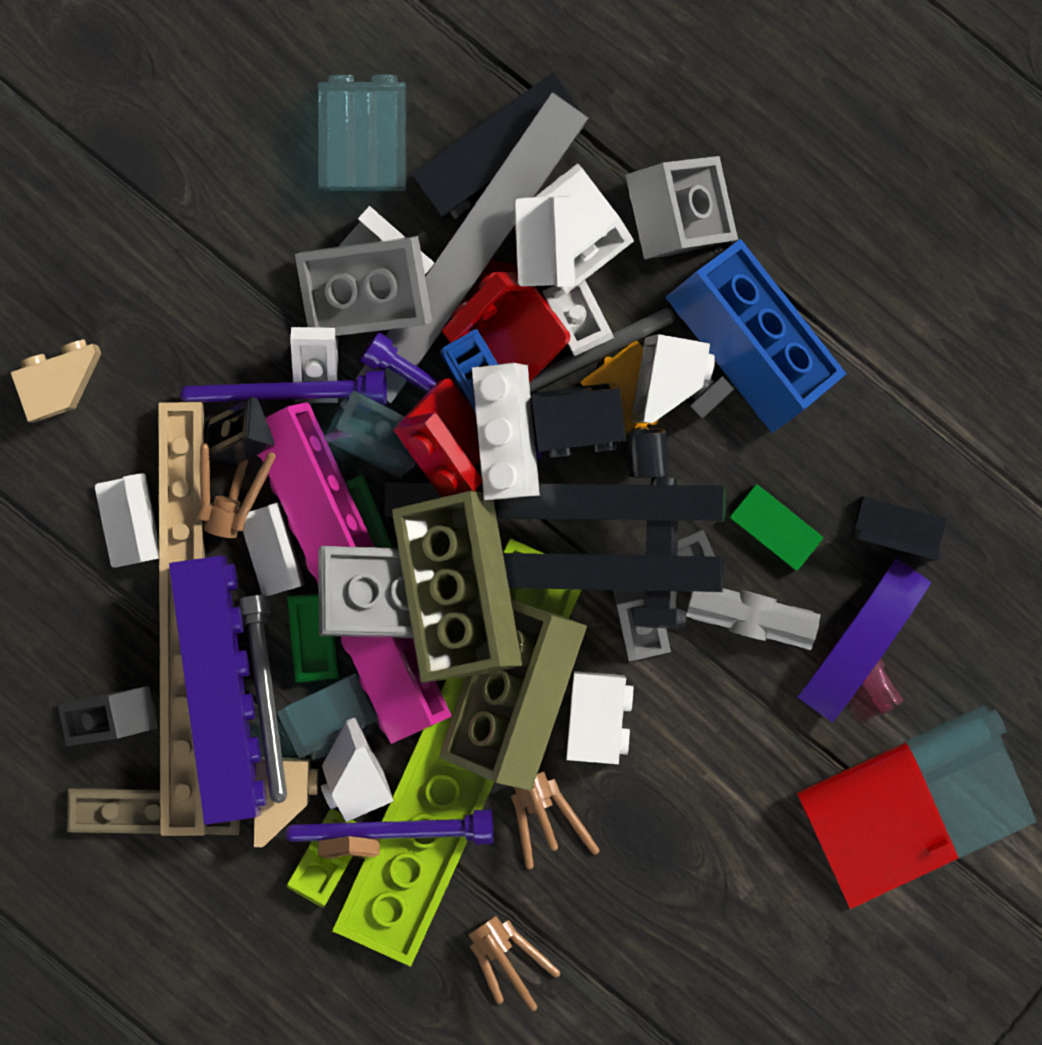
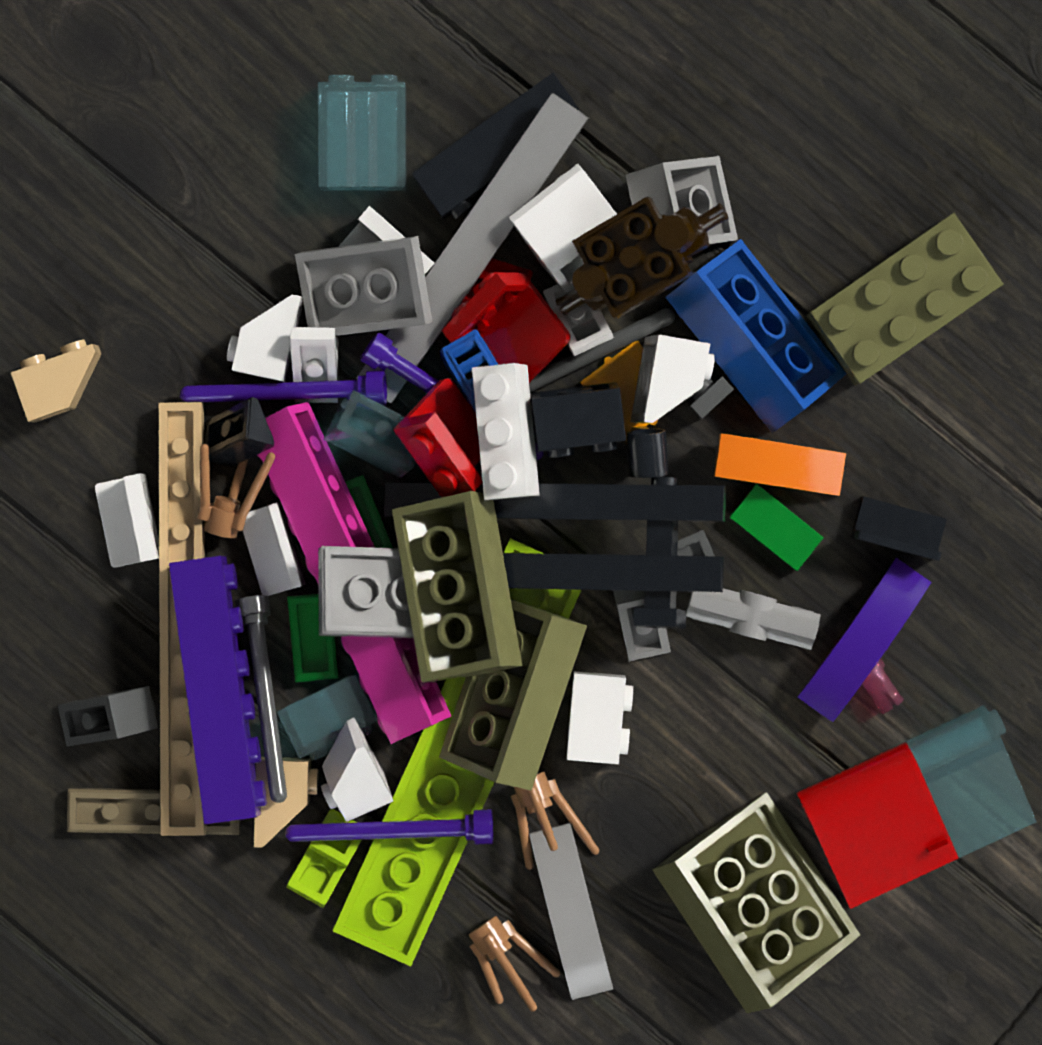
(265, 341): none -> white slope
(348, 846): medium nougat tile -> none
(544, 241): white panel -> none
(571, 913): none -> light grey slope
(637, 256): none -> dark brown piece
(757, 904): none -> olive slope
(779, 464): none -> orange slope
(904, 299): none -> olive brick

